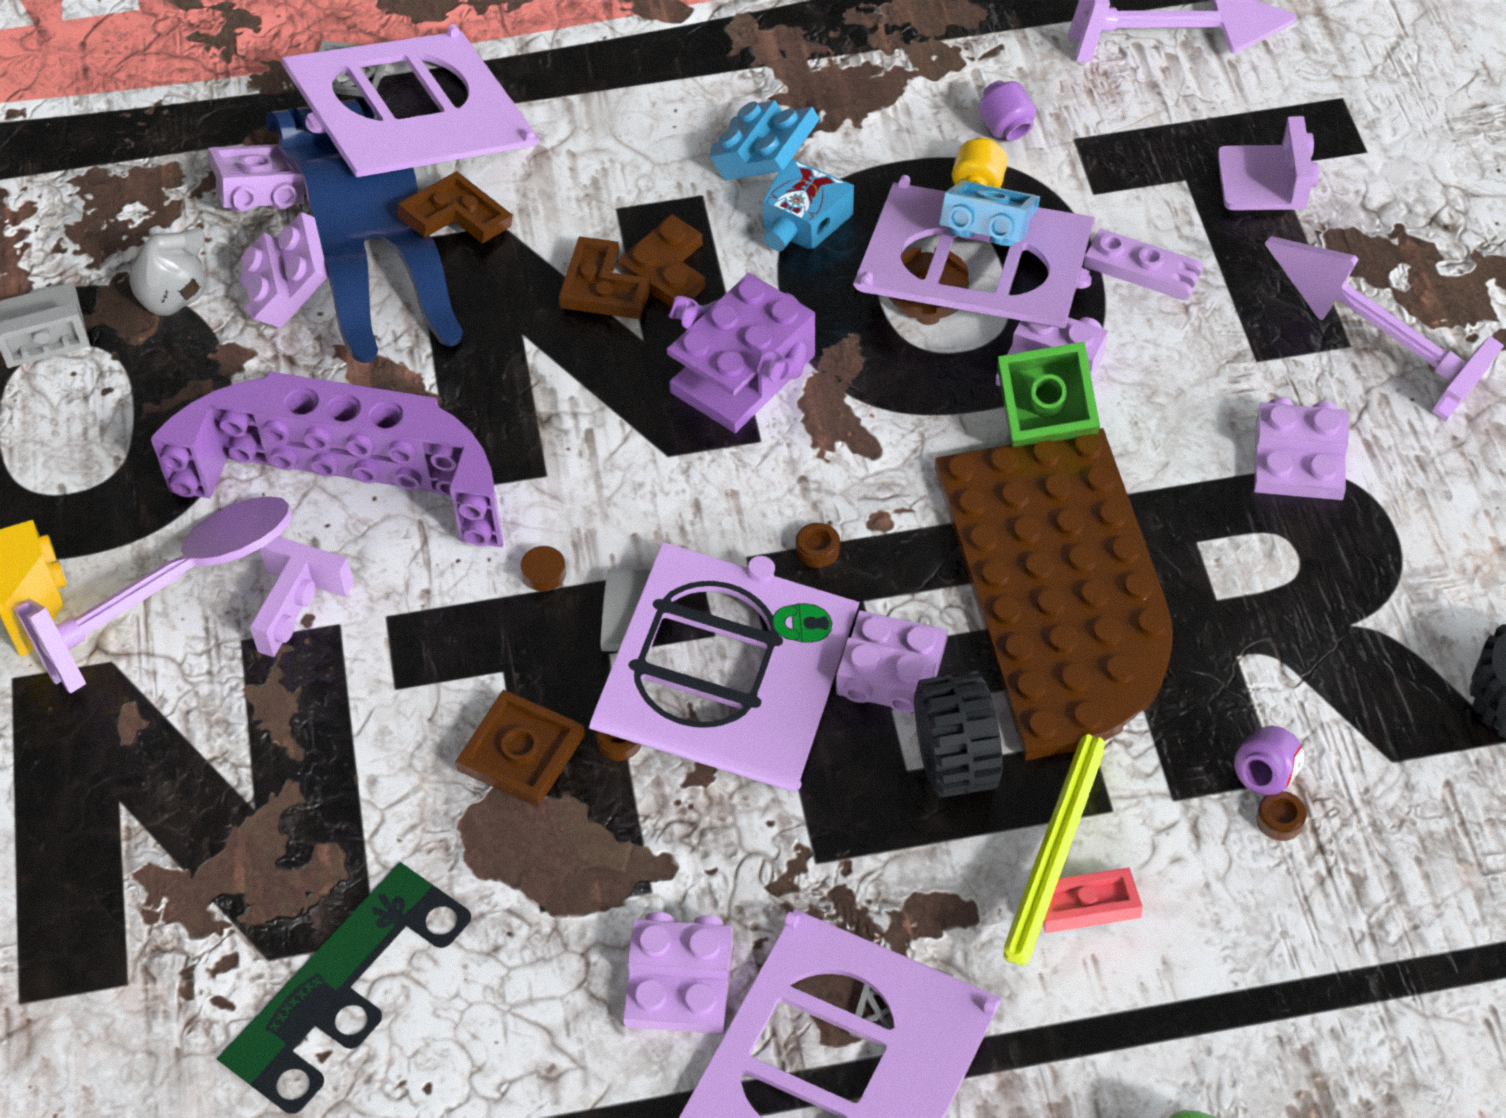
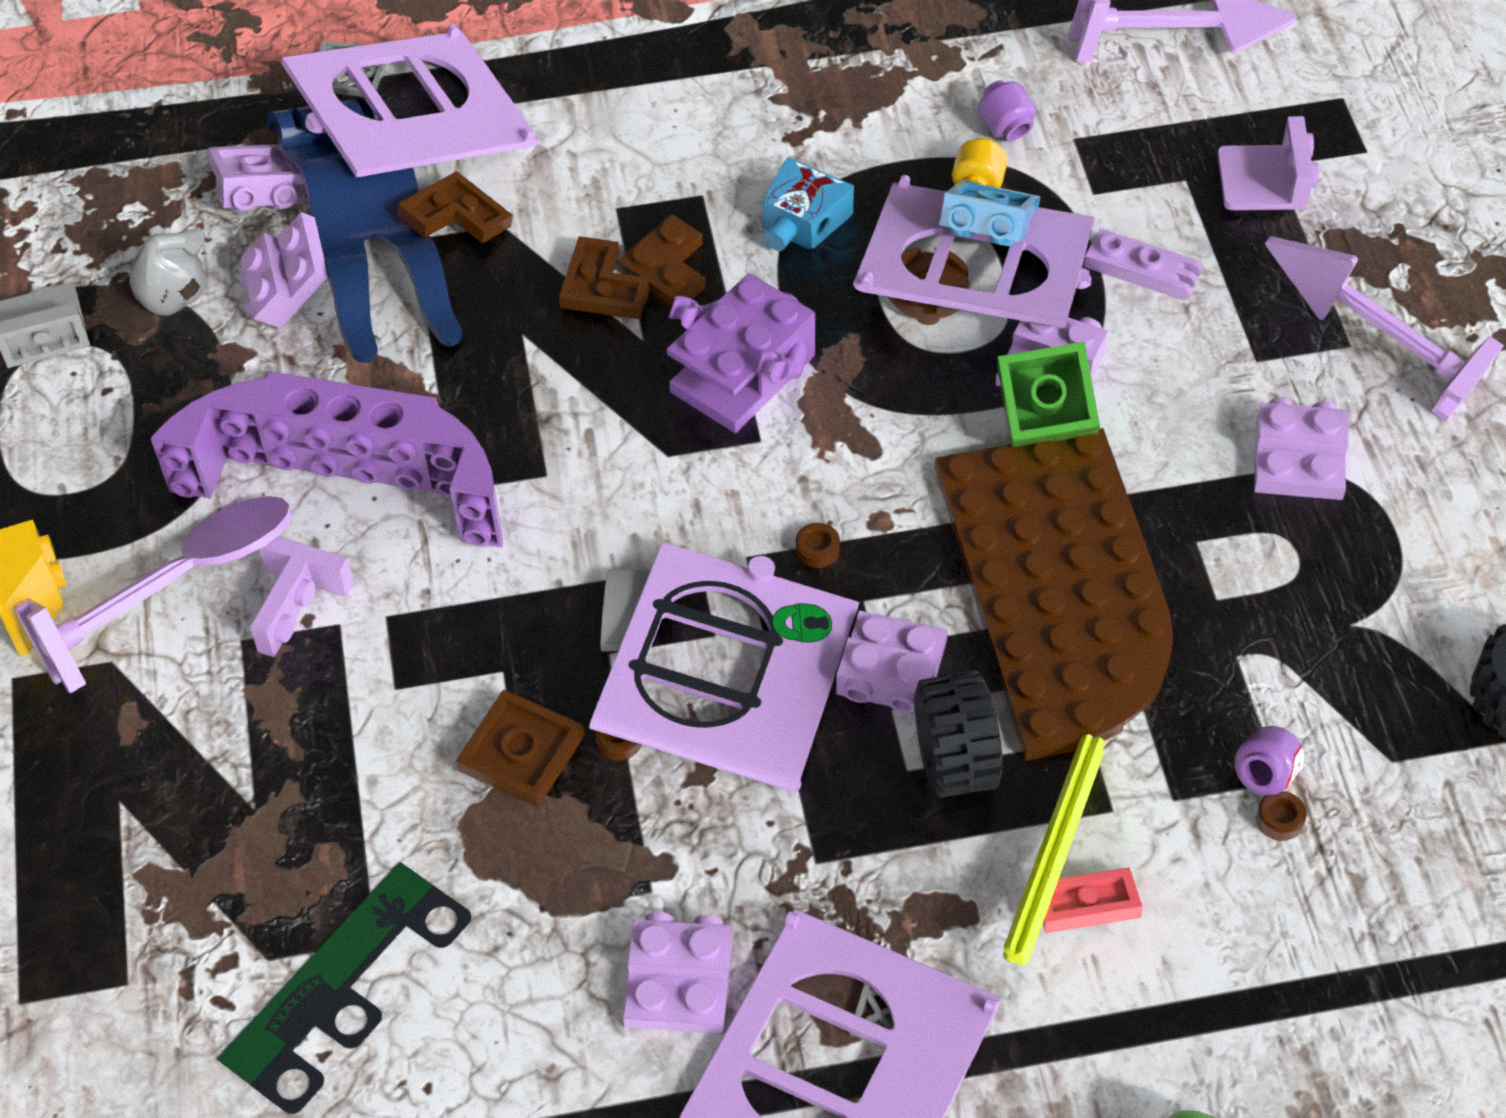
(543, 568): reddish brown tile -> none
(761, 139): dark azure plate -> none

